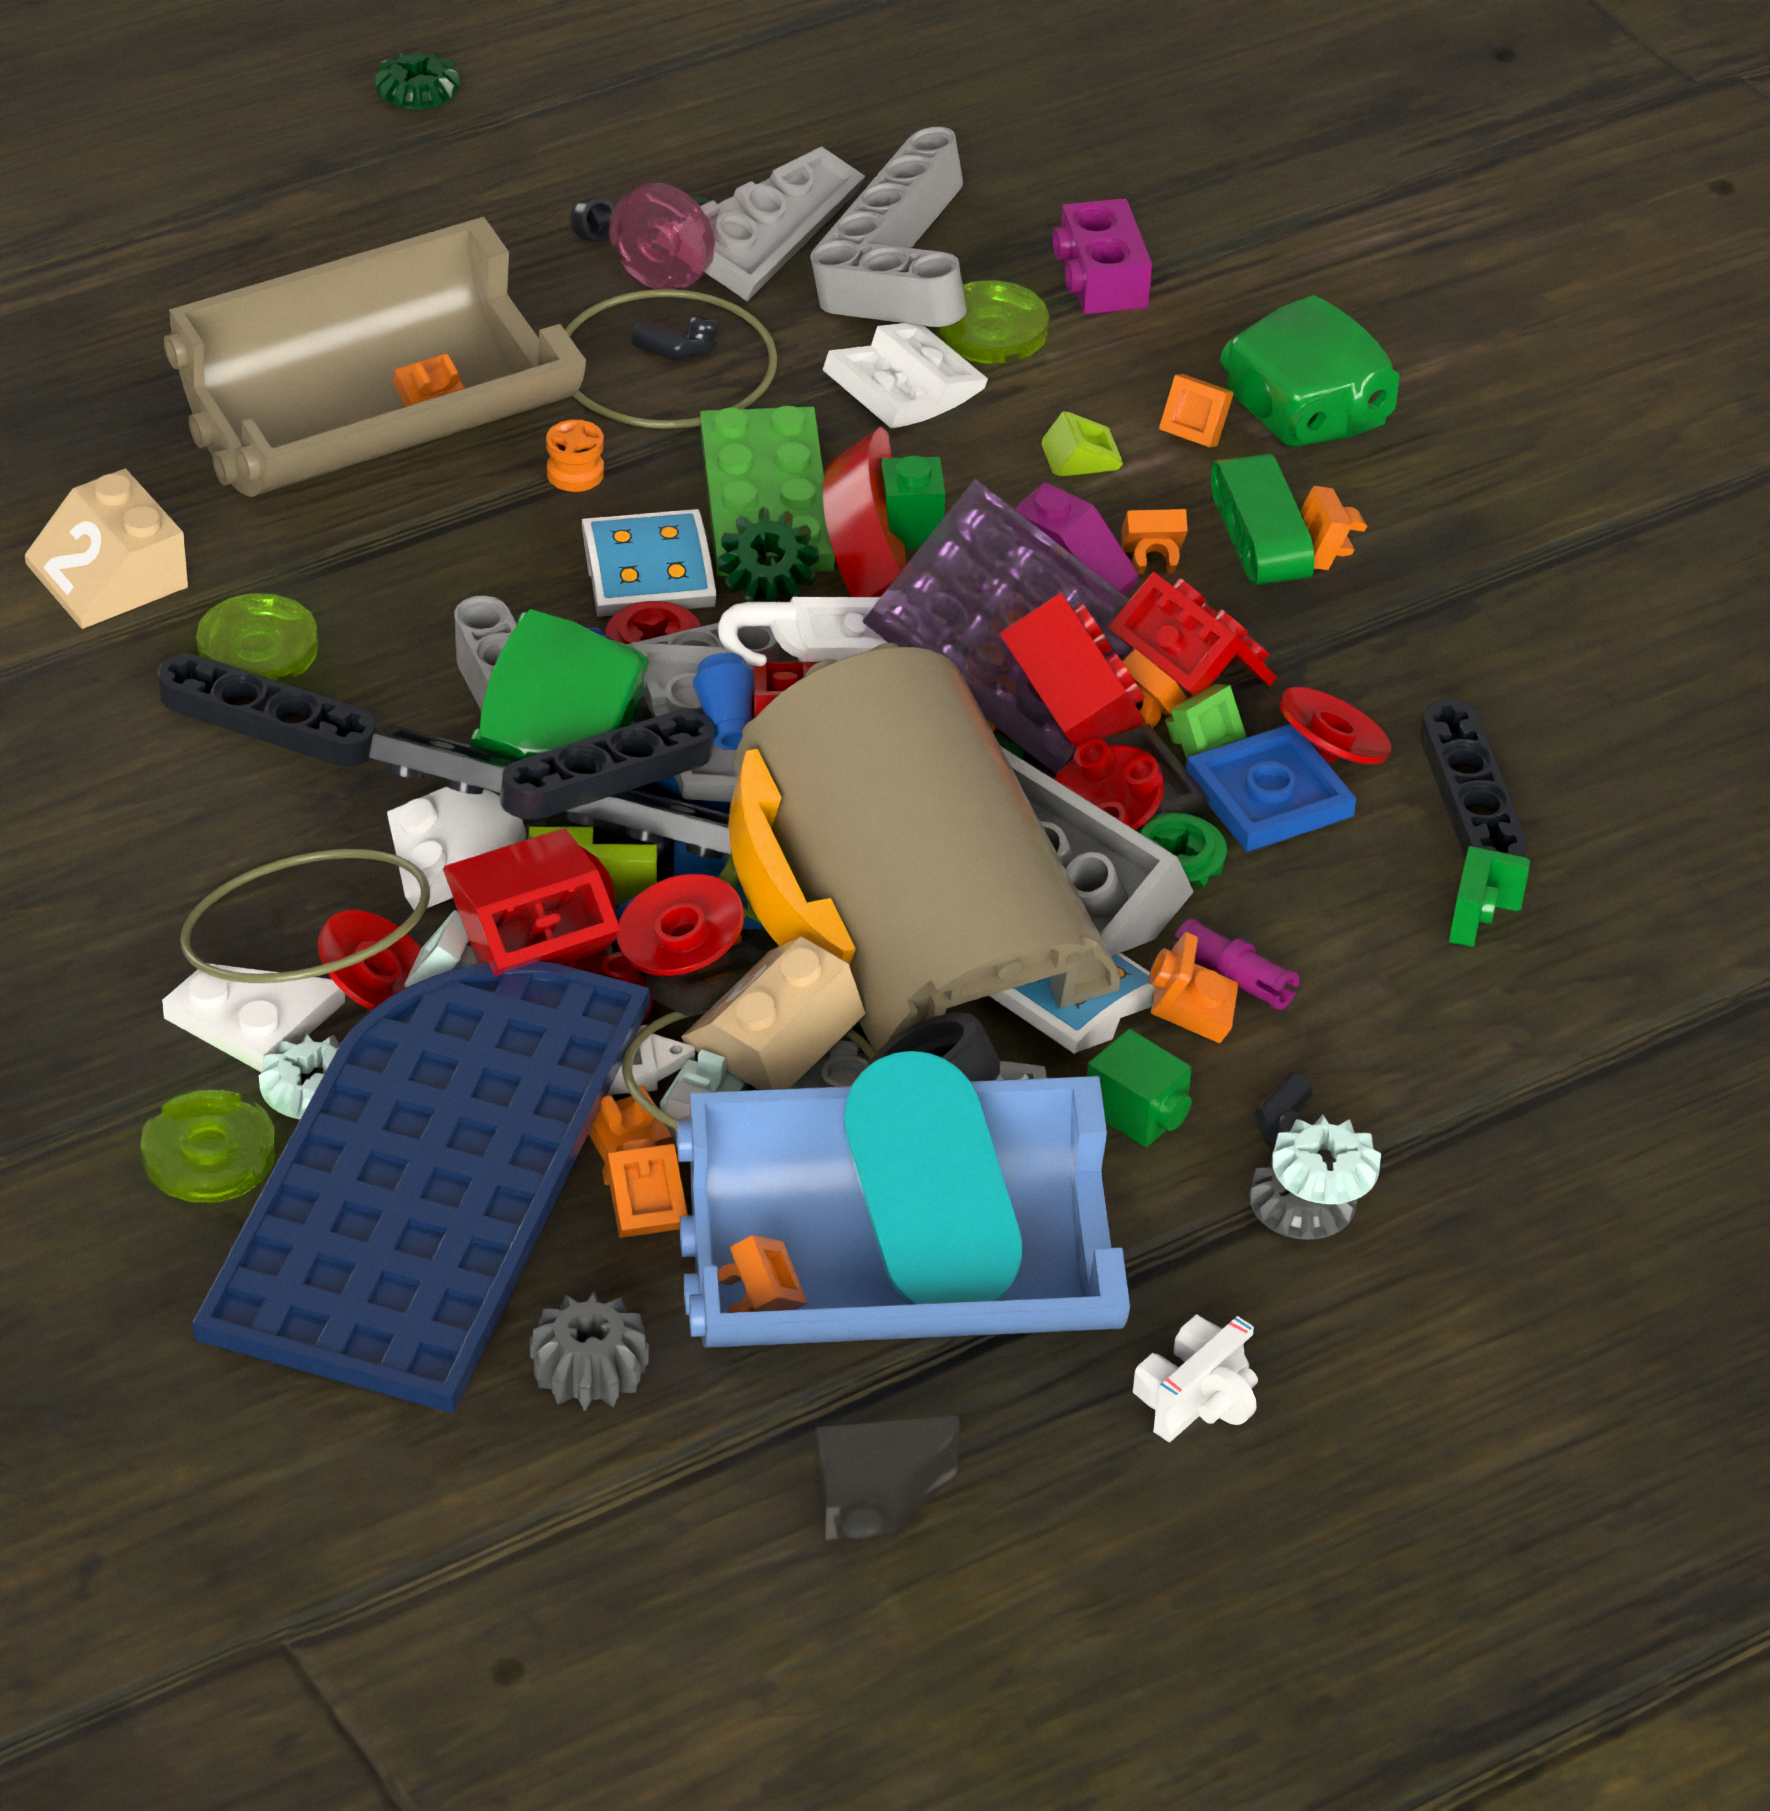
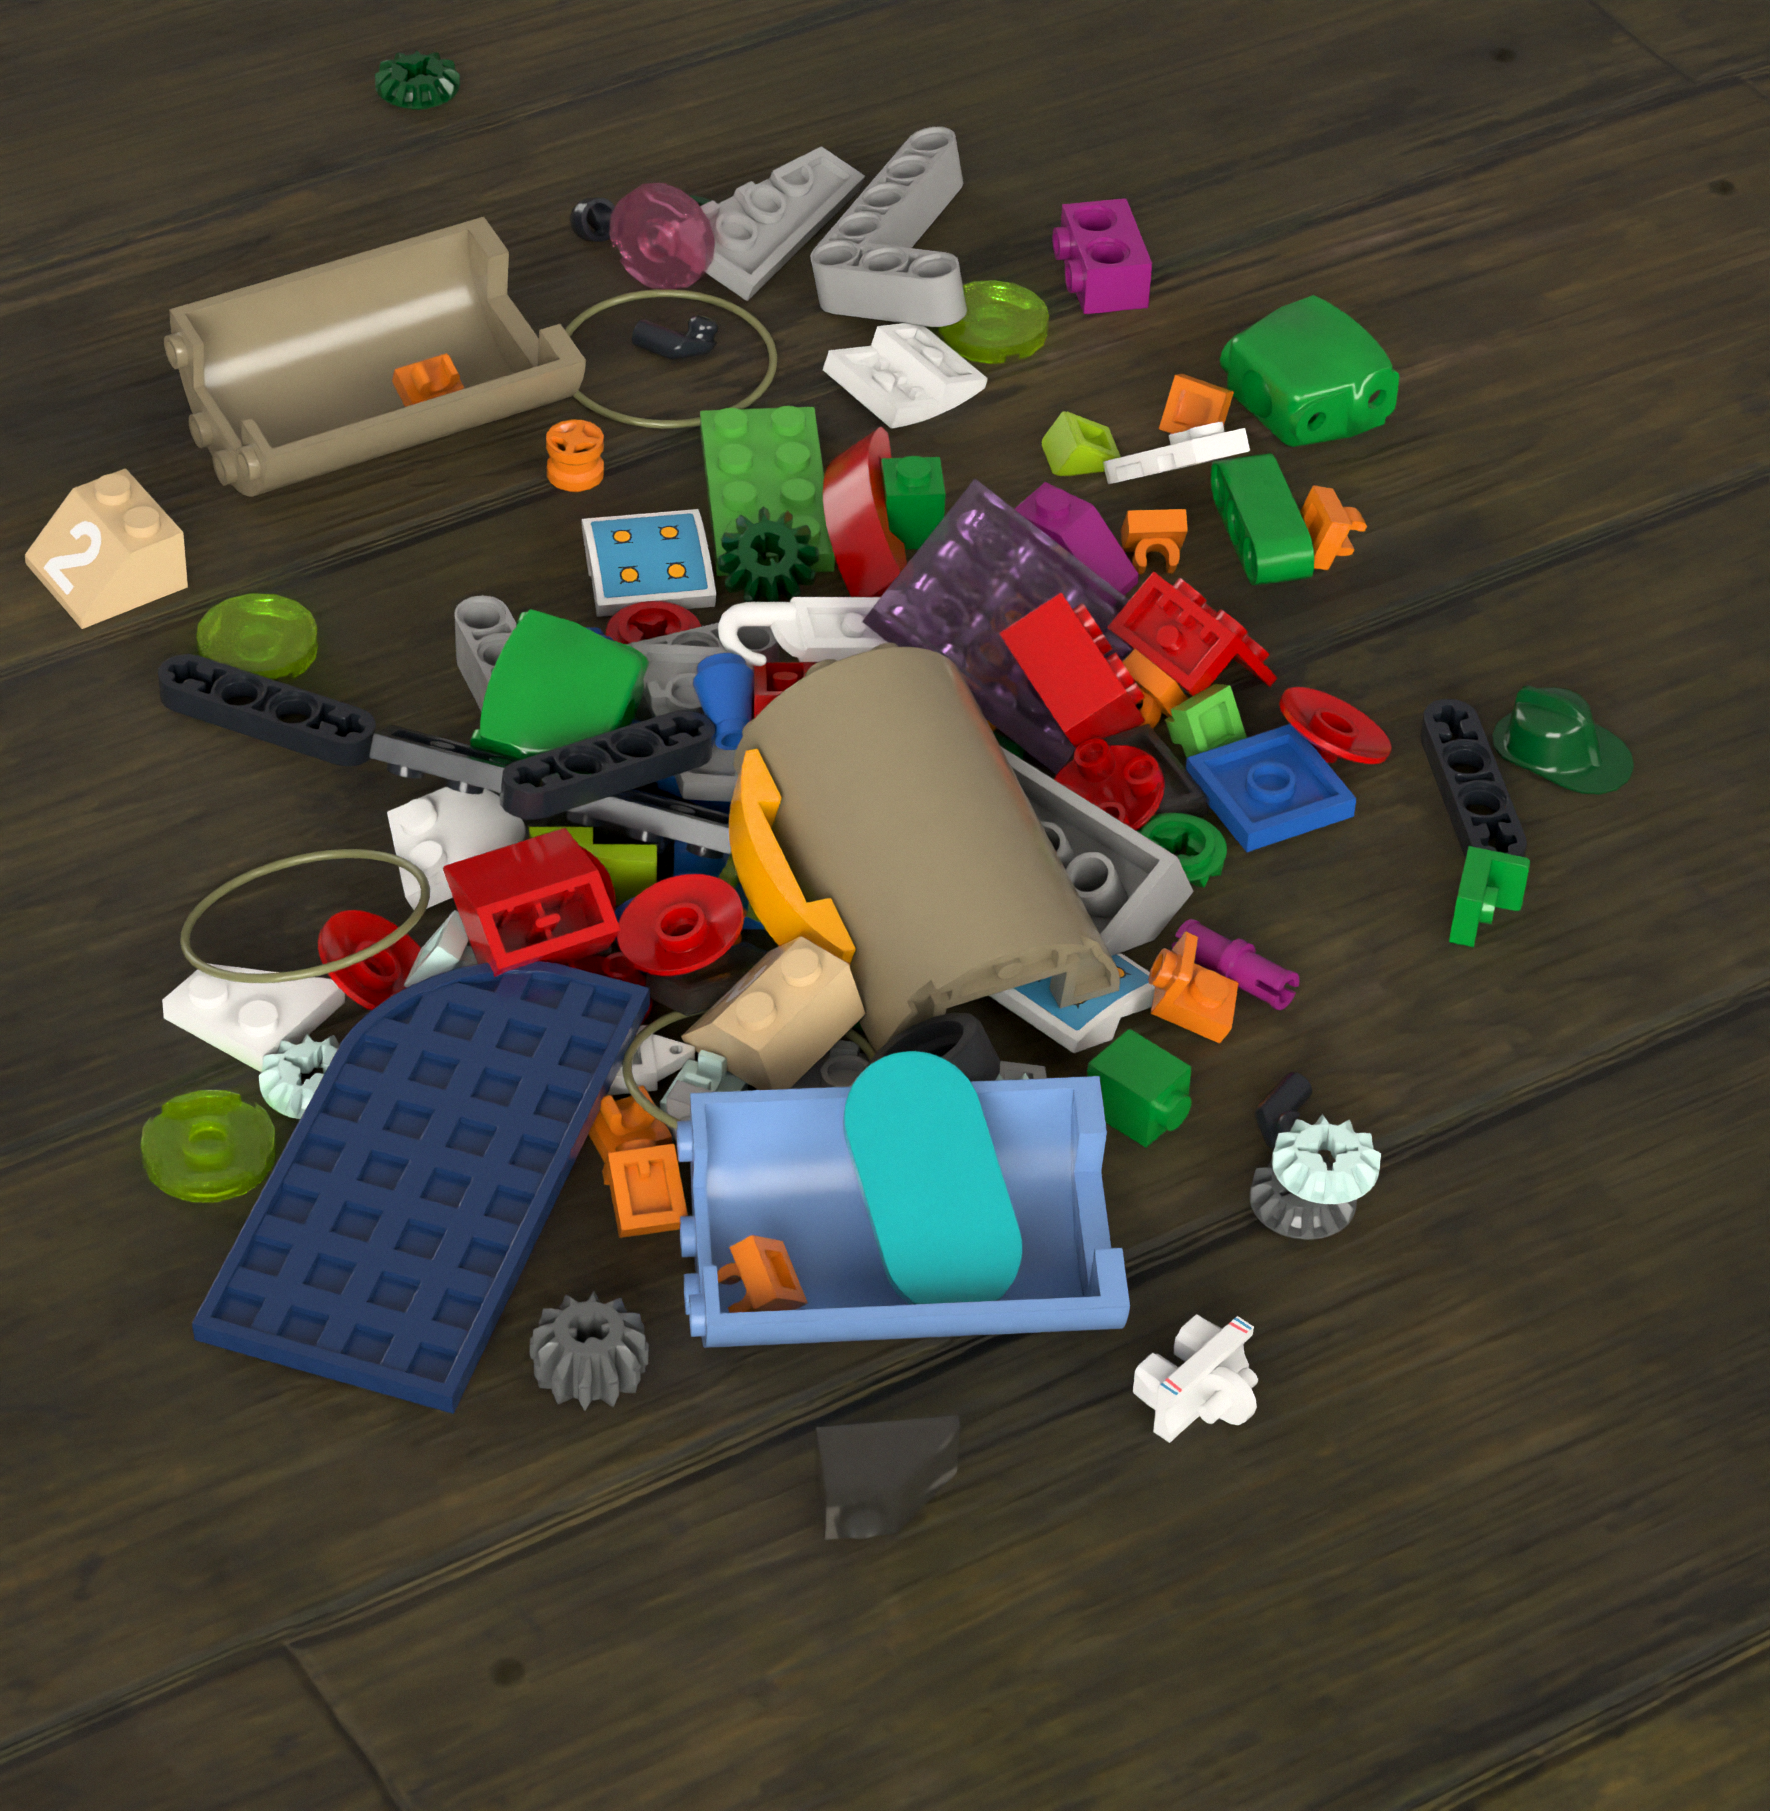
(1186, 449): none -> white wing
(1557, 739): none -> dark green piece

